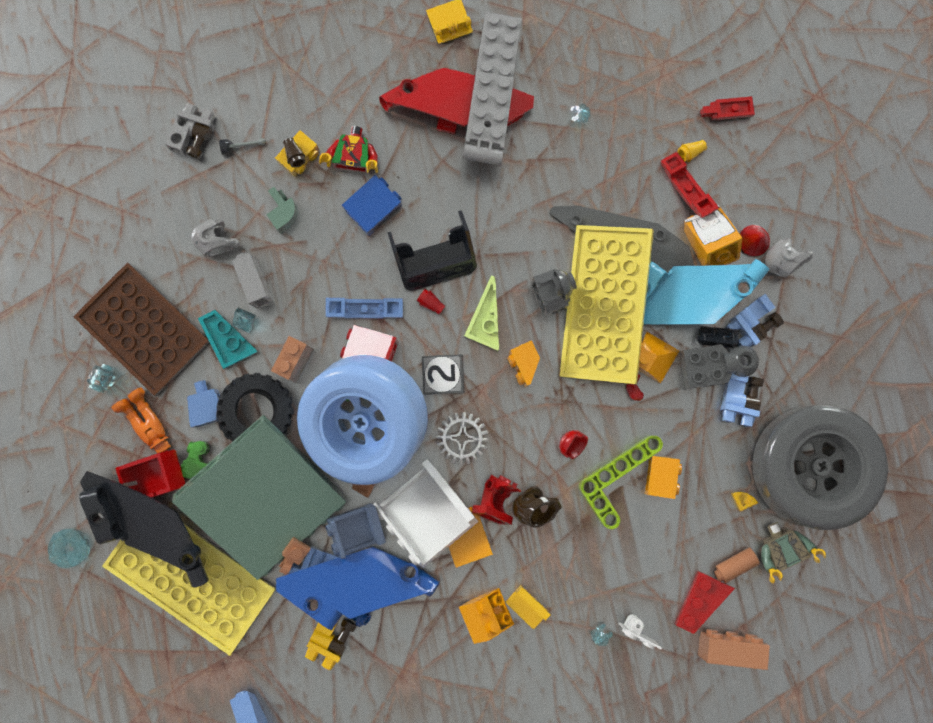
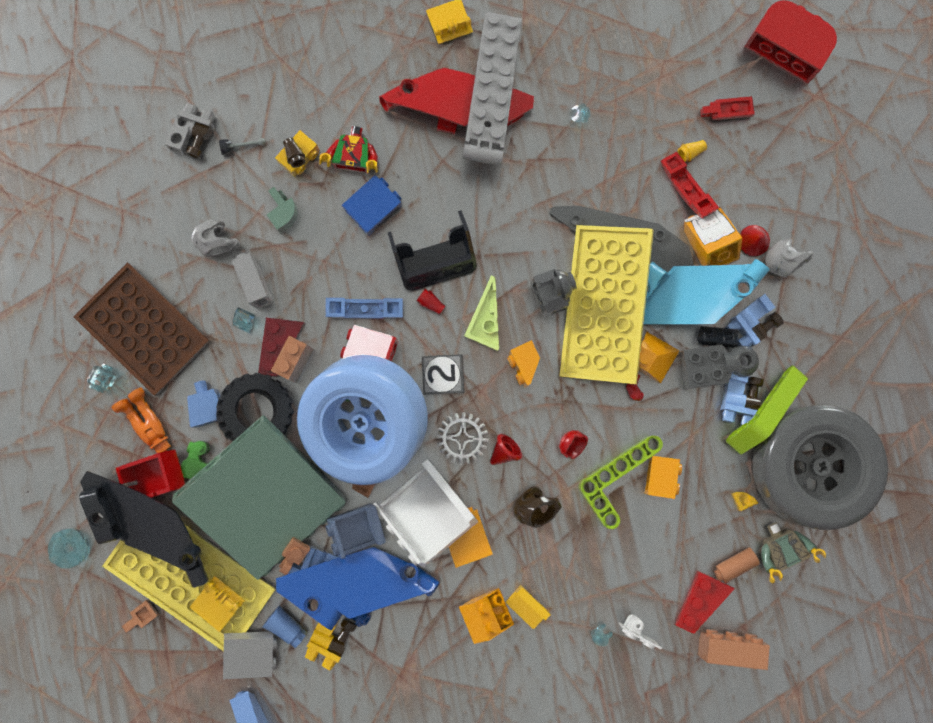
(141, 616): none -> nougat plate
(217, 603): none -> yellow hinge
(225, 340): teal wing -> none
(249, 655): none -> light grey brick
(274, 338): none -> dark red wing
(285, 627): none -> medium blue plant
(493, 498): red tile -> none
(505, 450): none -> red hat
(769, 413): none -> lime beam
(793, 39): none -> red brick

